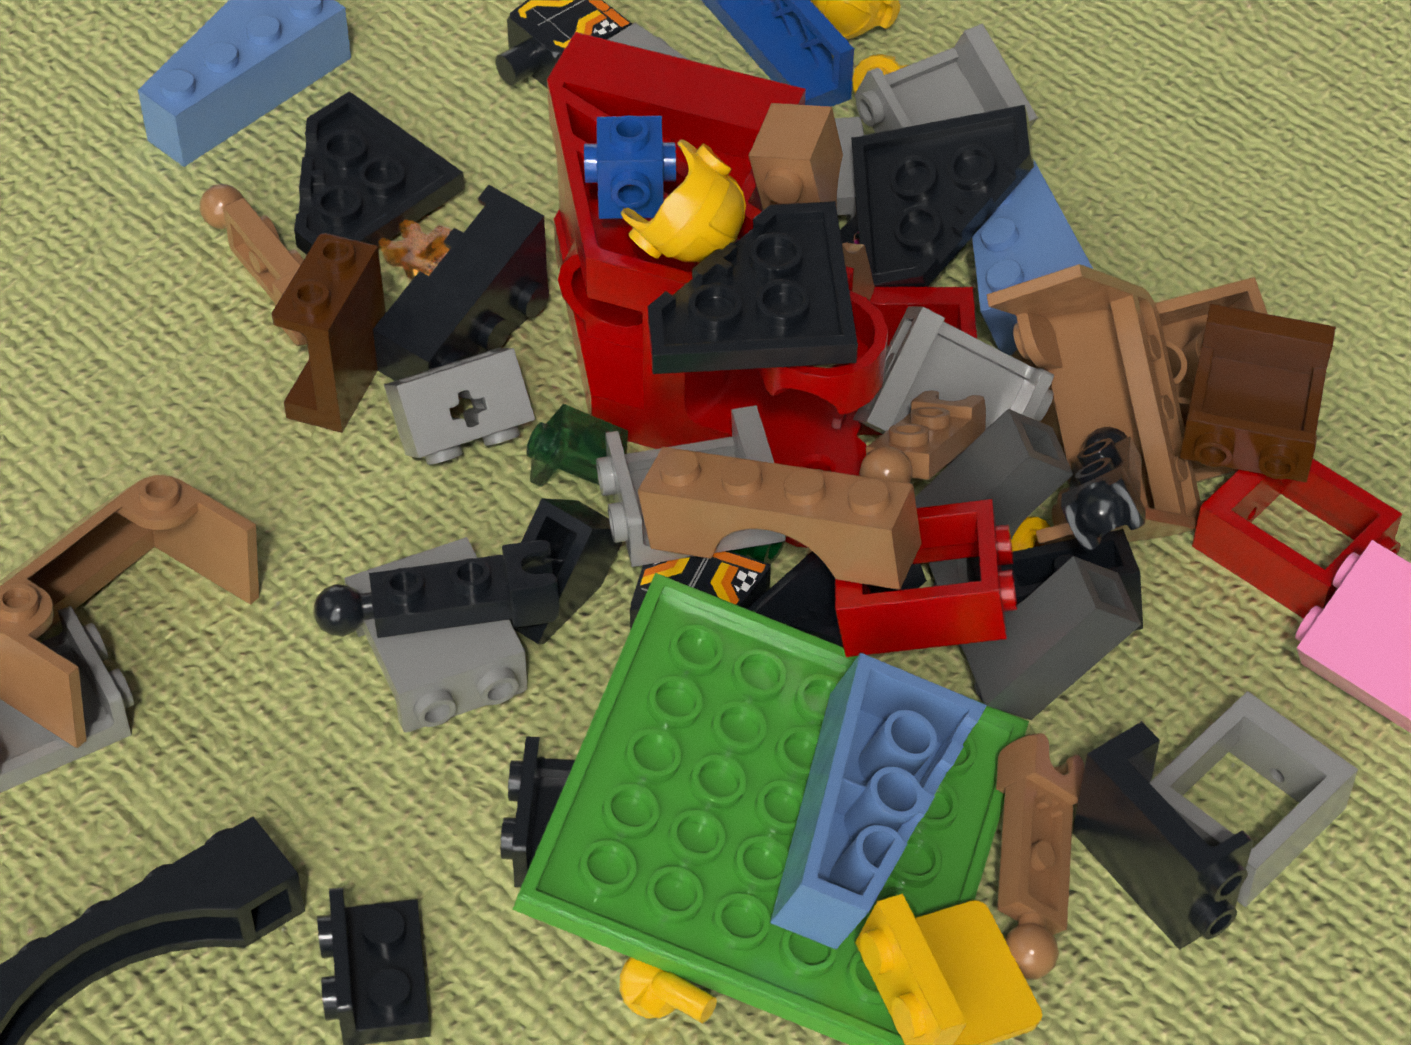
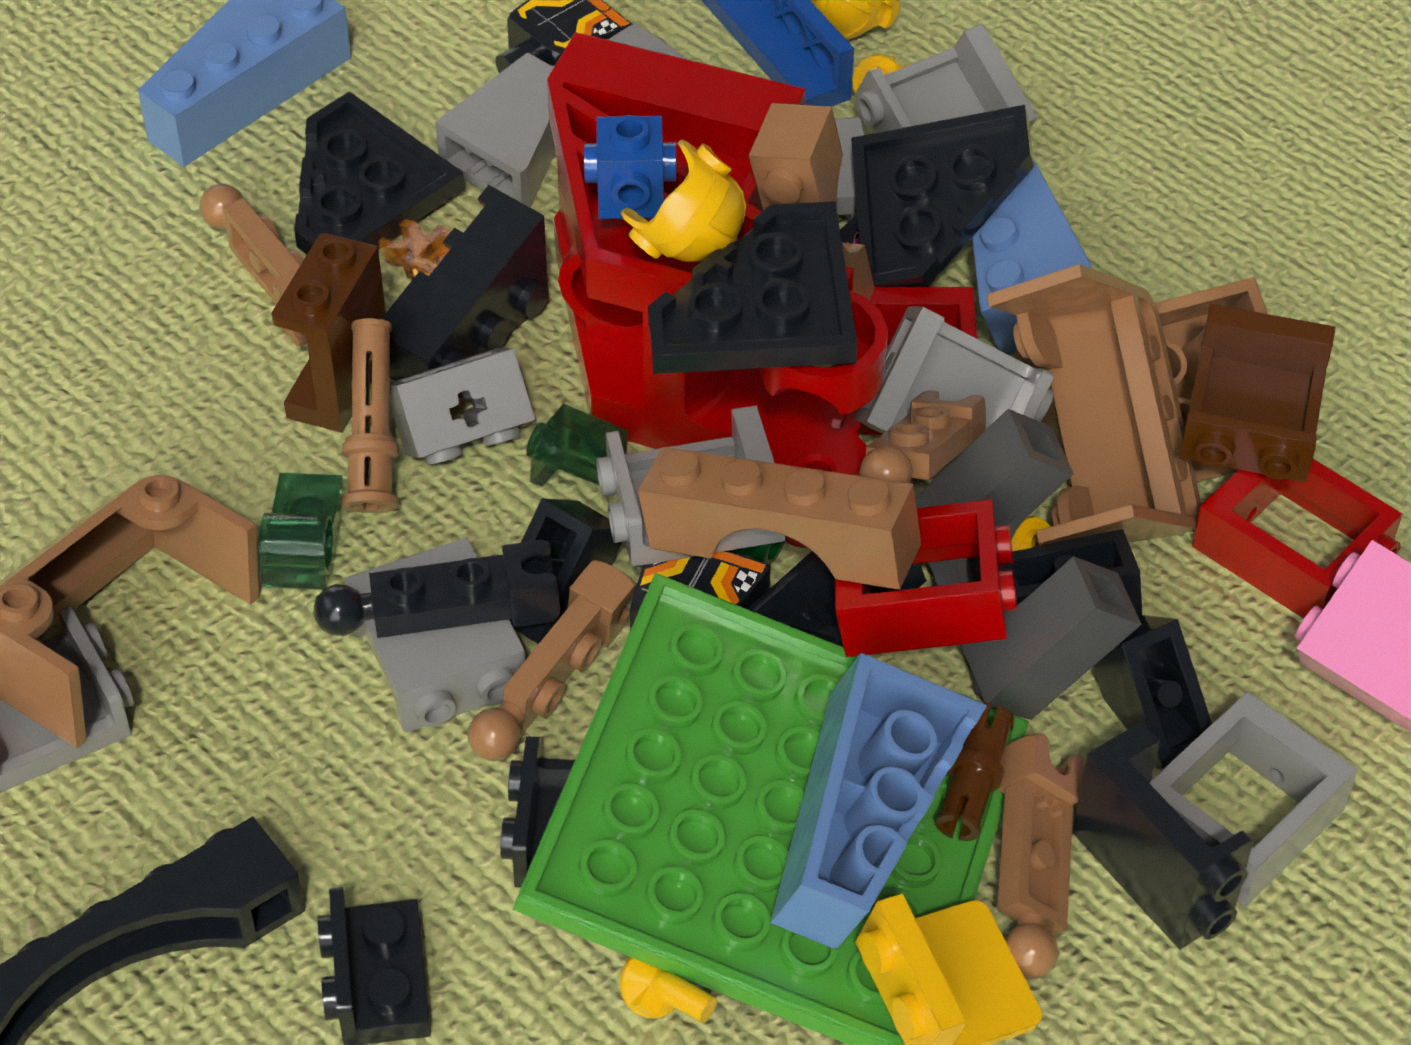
(300, 531): none -> clear green plate
(377, 448): none -> medium nougat pin
(503, 131): none -> light grey slope
(592, 619): none -> medium nougat plate
(975, 775): none -> reddish brown pin
(1104, 487): black plate -> none
(1155, 683): none -> black slope

